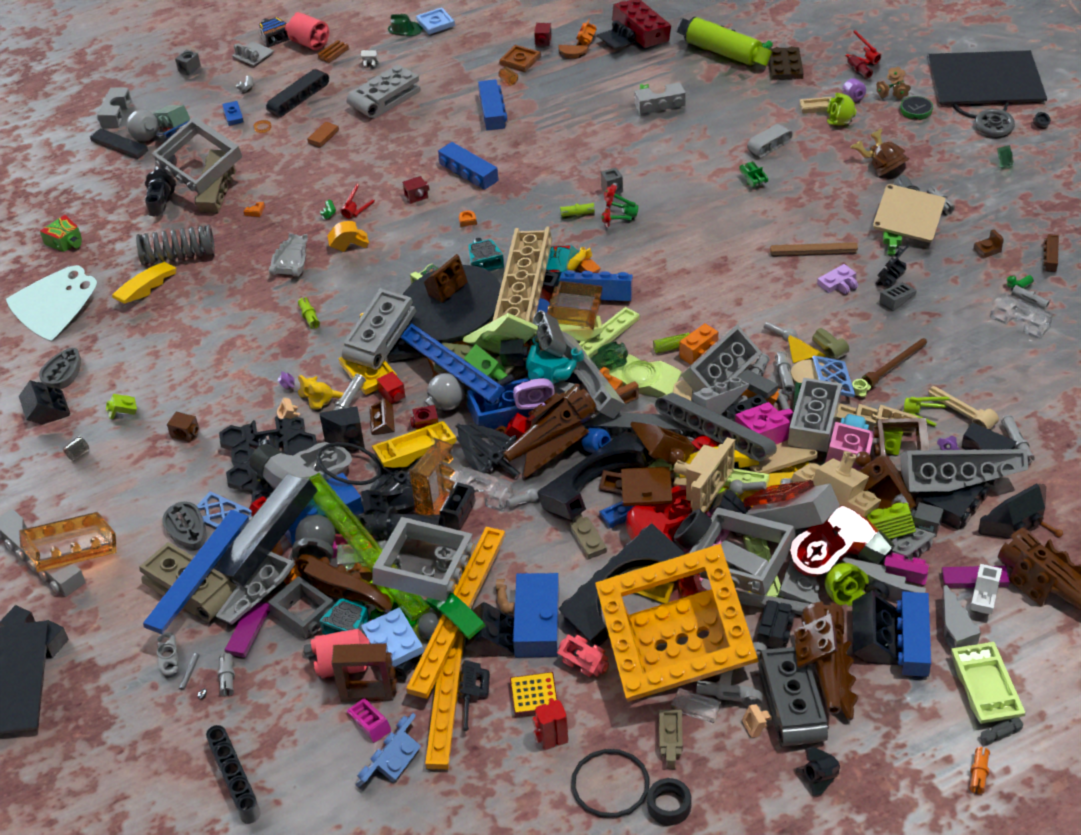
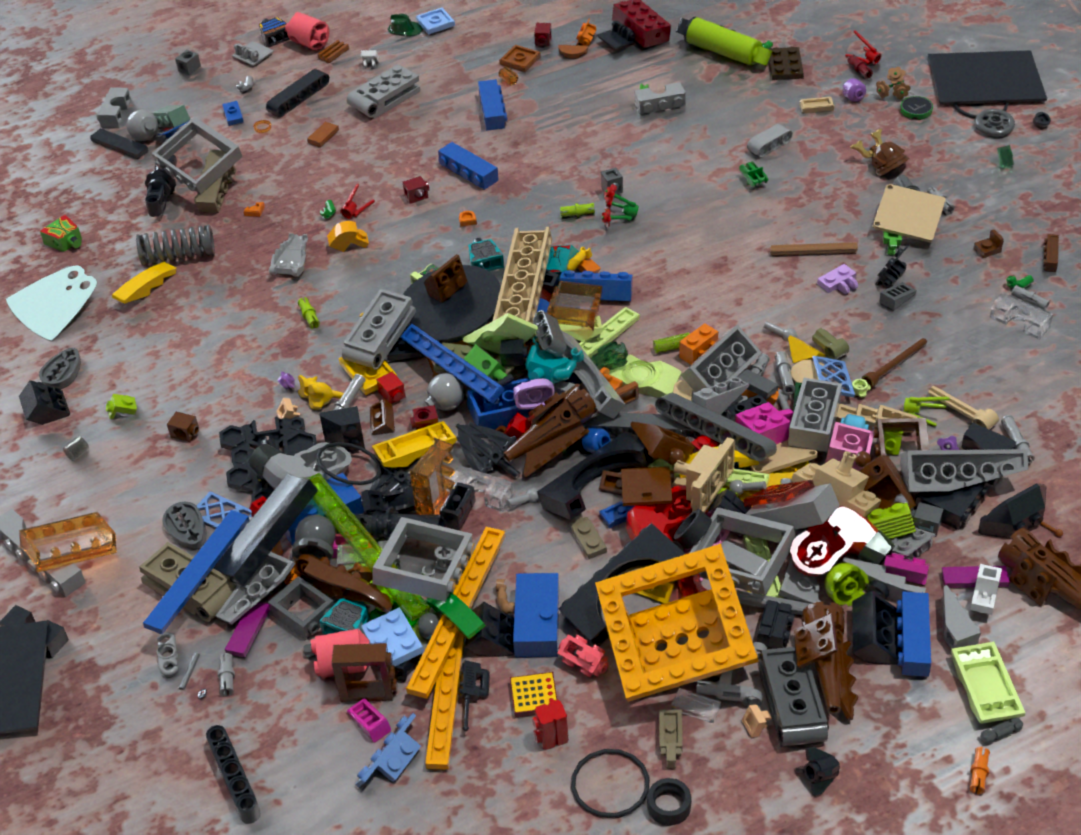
(841, 110): lime cylinder -> none

